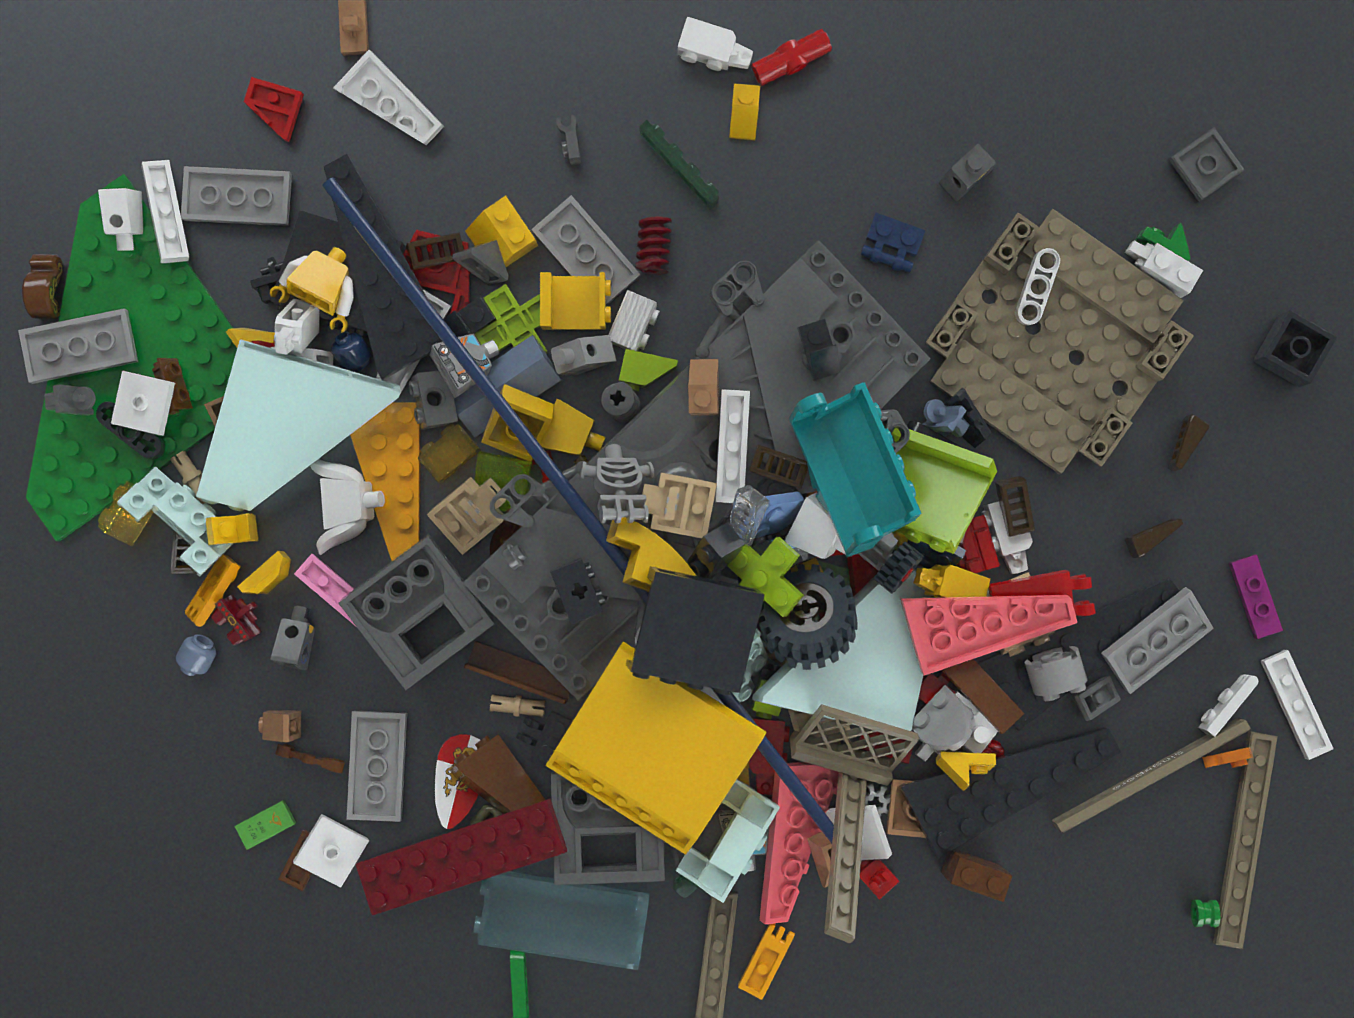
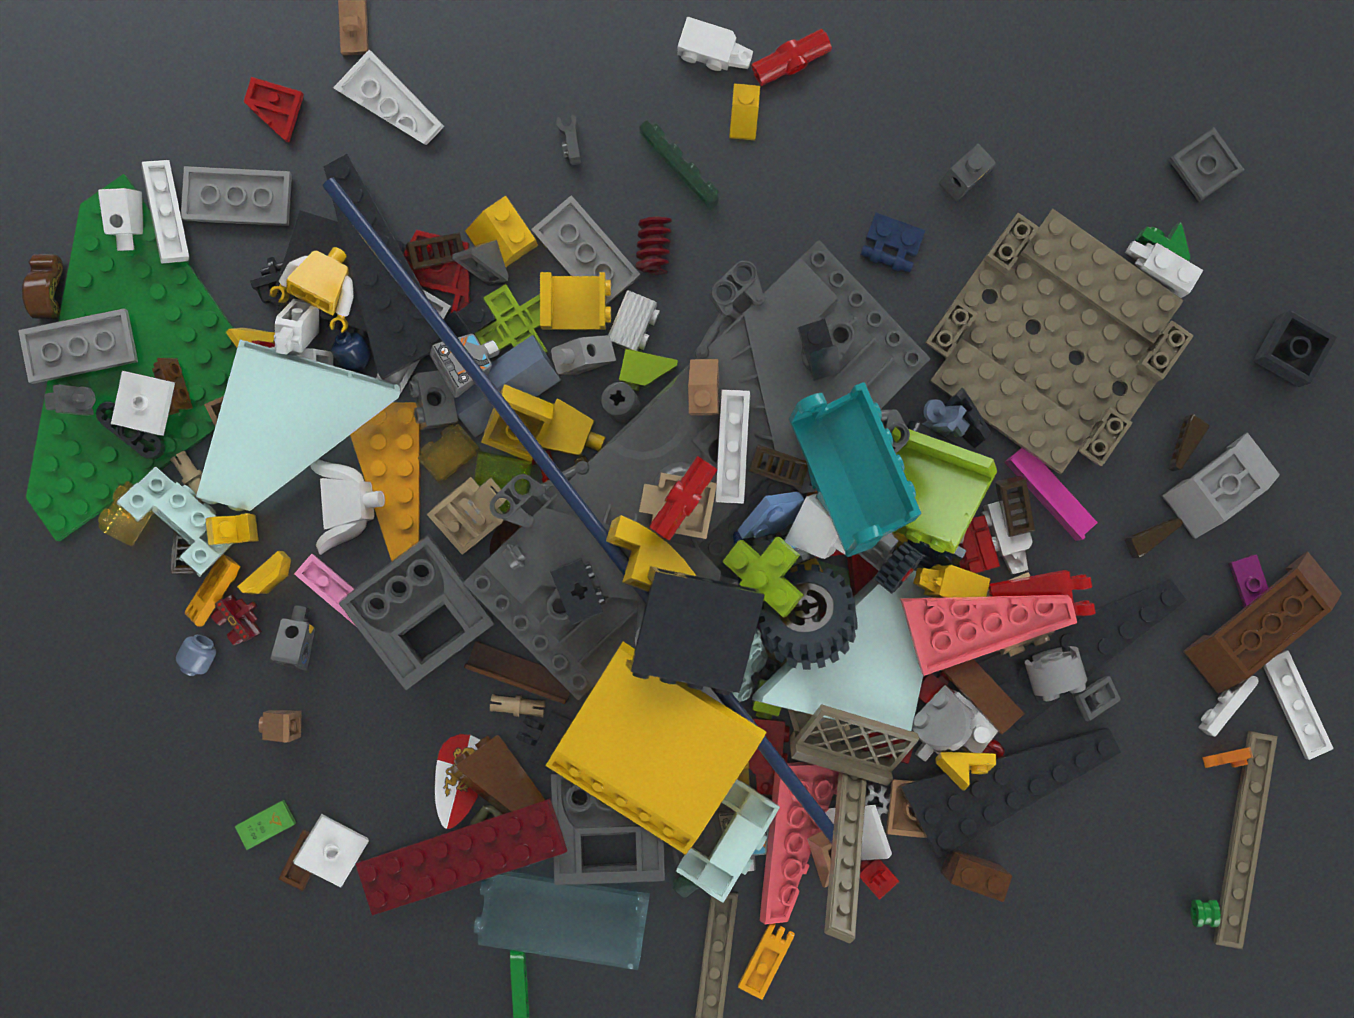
(330, 764): reddish brown piece -> none
(376, 766): light grey plate -> none
(618, 481): light grey piece -> none
(683, 498): none -> red piece
(715, 551): black slope -> none
(758, 503): clear slope -> none
(1047, 277): white beam -> none
(1052, 494): none -> dark pink panel
(1149, 775): dark tan tile -> none
(1157, 640): light grey plate -> none
(1222, 487): none -> light grey slope
(1265, 625): none -> reddish brown slope

